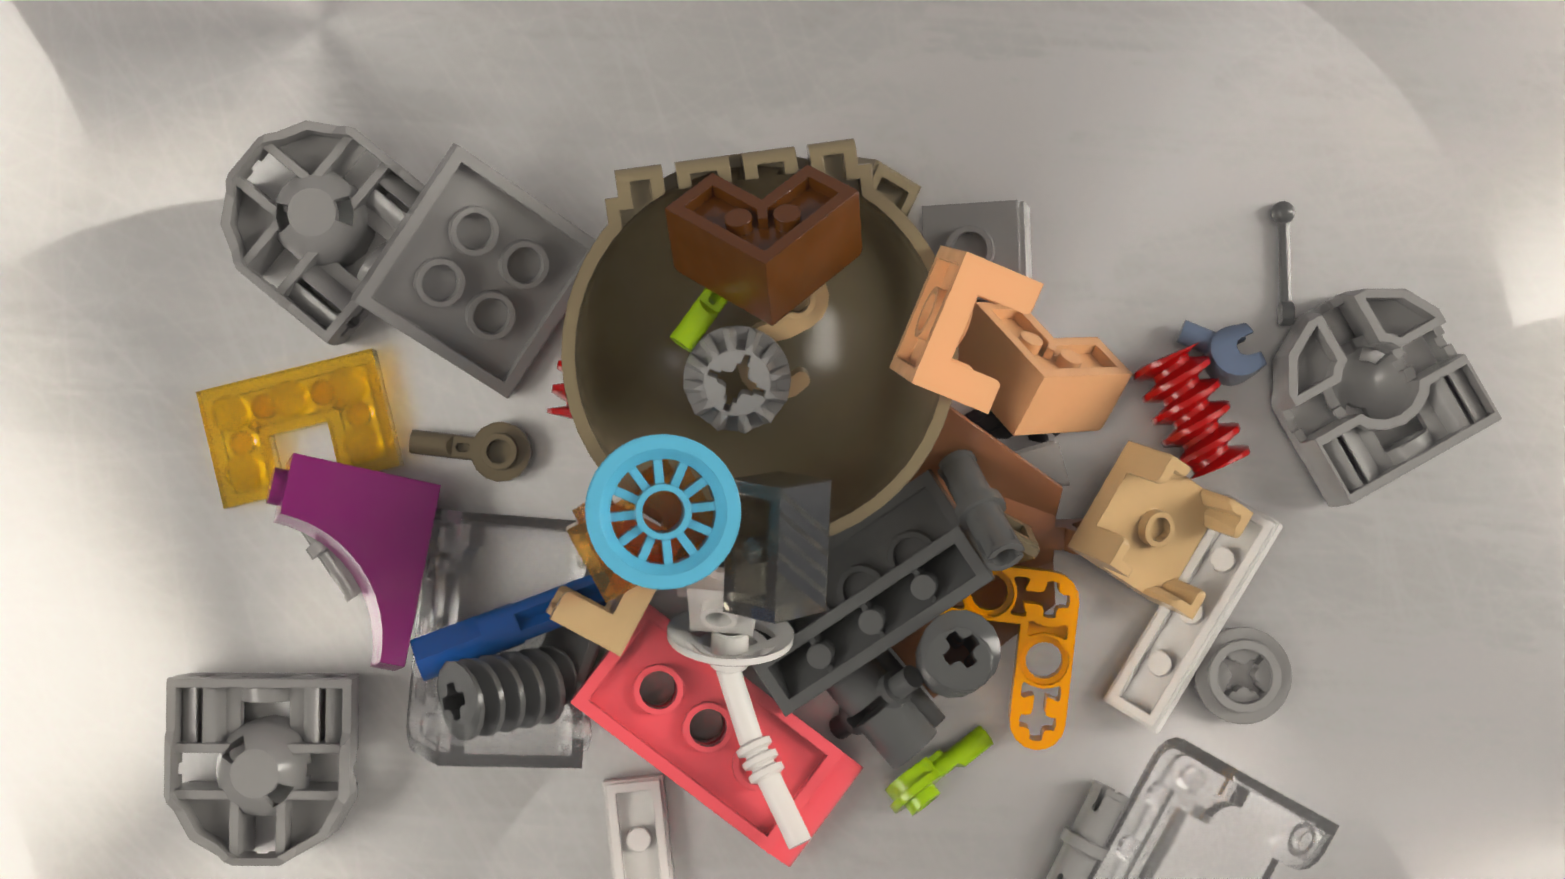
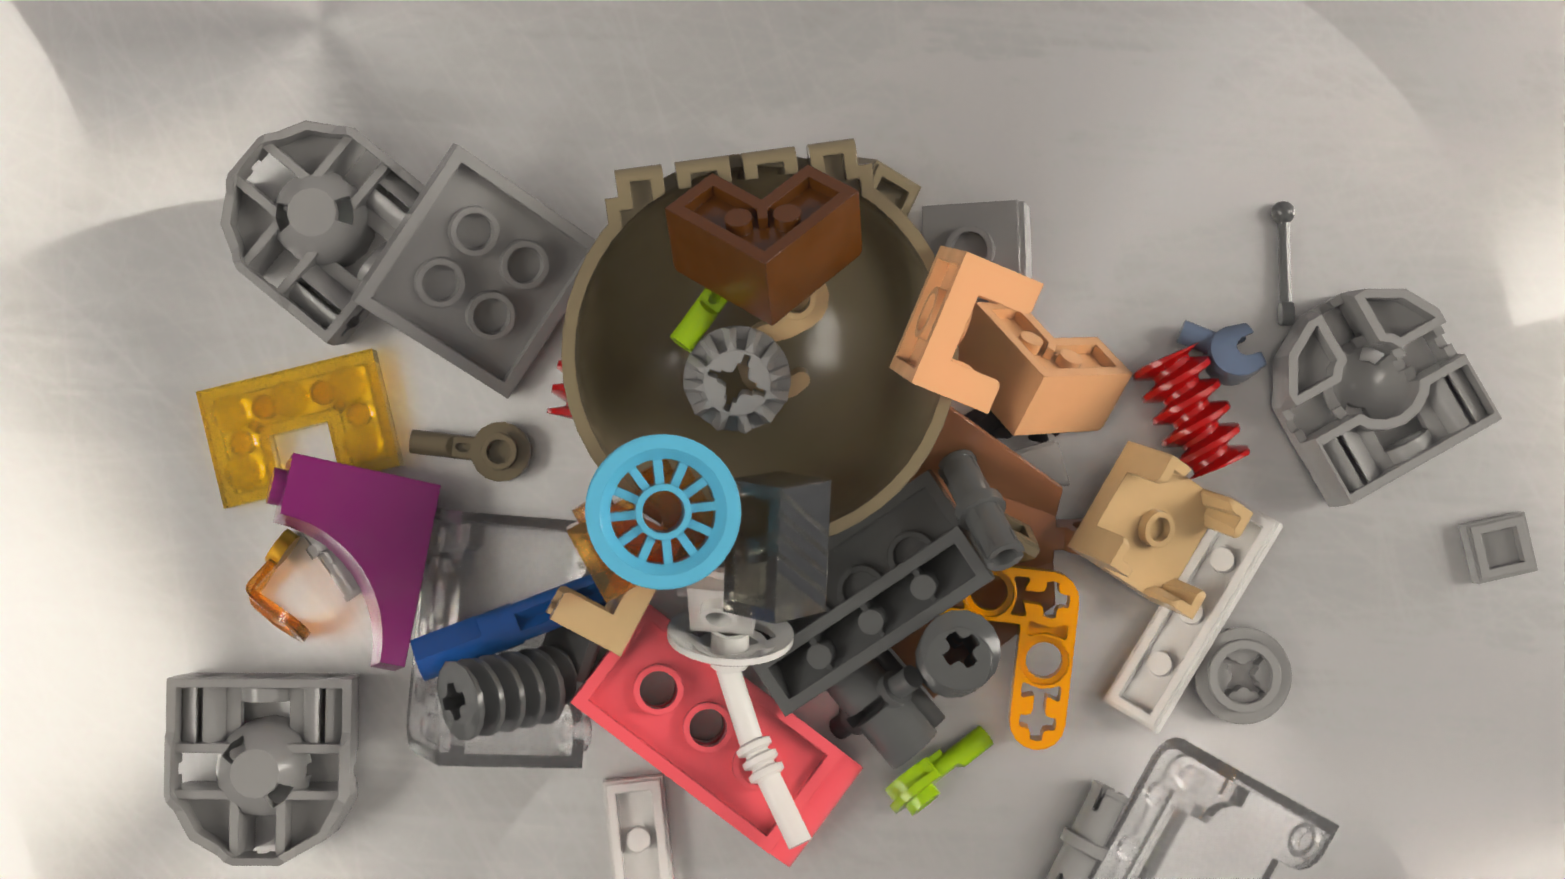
(272, 612): none -> clear orange piece
(1498, 547): none -> light grey tile

